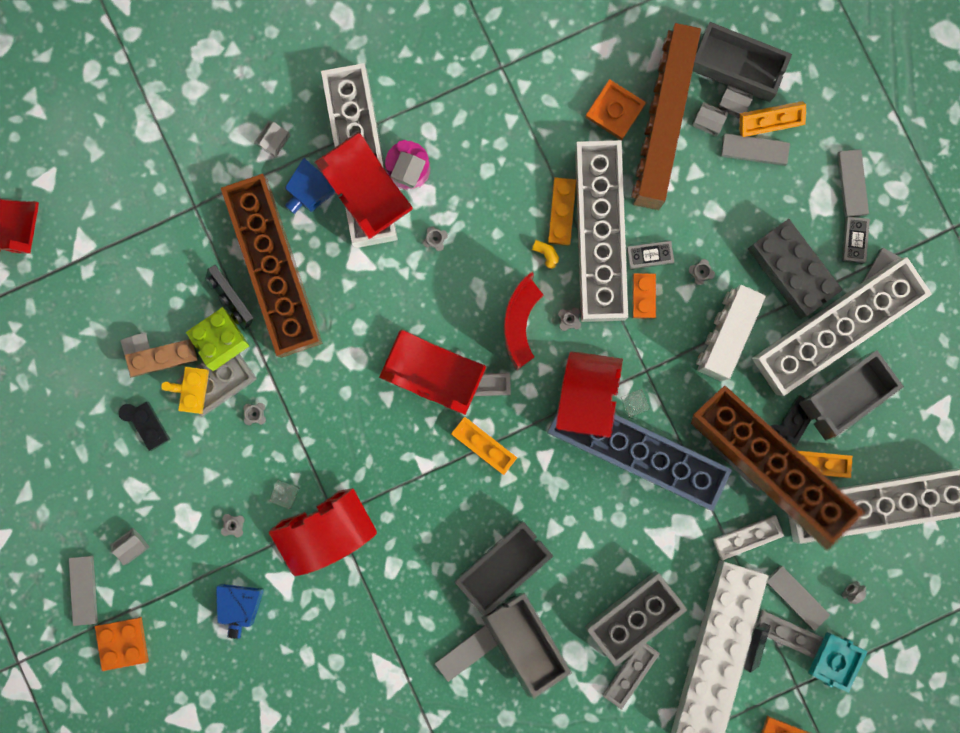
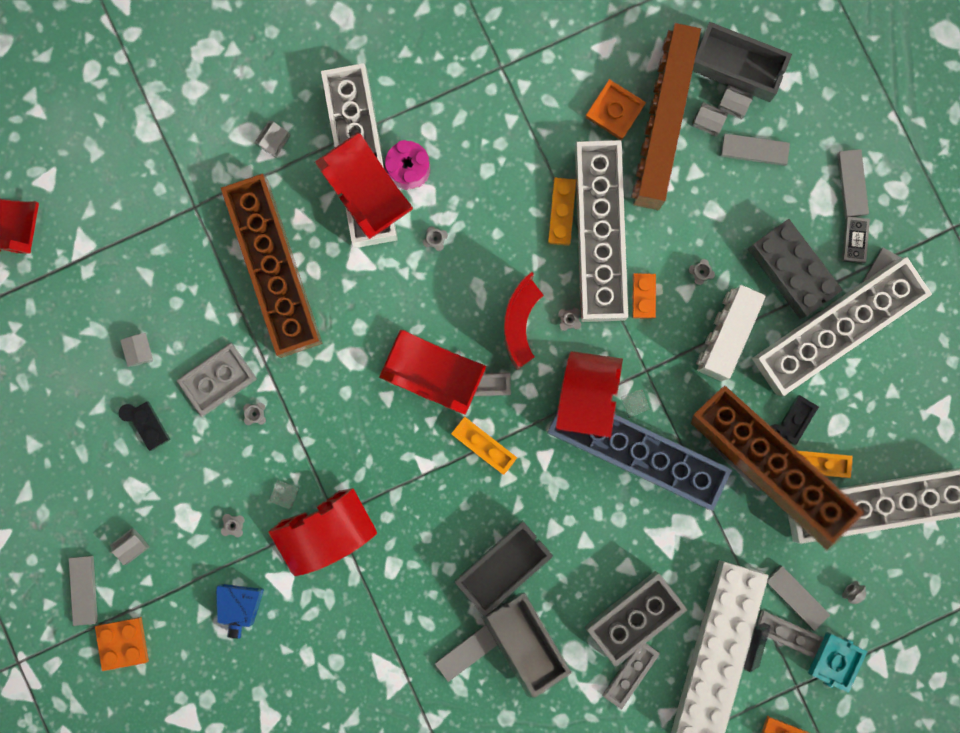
(160, 358): medium nougat plate -> none
(192, 389): yellow plate -> none
(217, 339): lime piece -> none
(228, 297): black plate -> none
(307, 188): blue torso -> none
(407, 169): light grey piece -> none
(549, 252): yellow arm -> none
(650, 255): tile -> none
(748, 537): white tile -> none
(772, 119): light orange plate -> none
(851, 395): dark grey piece -> none

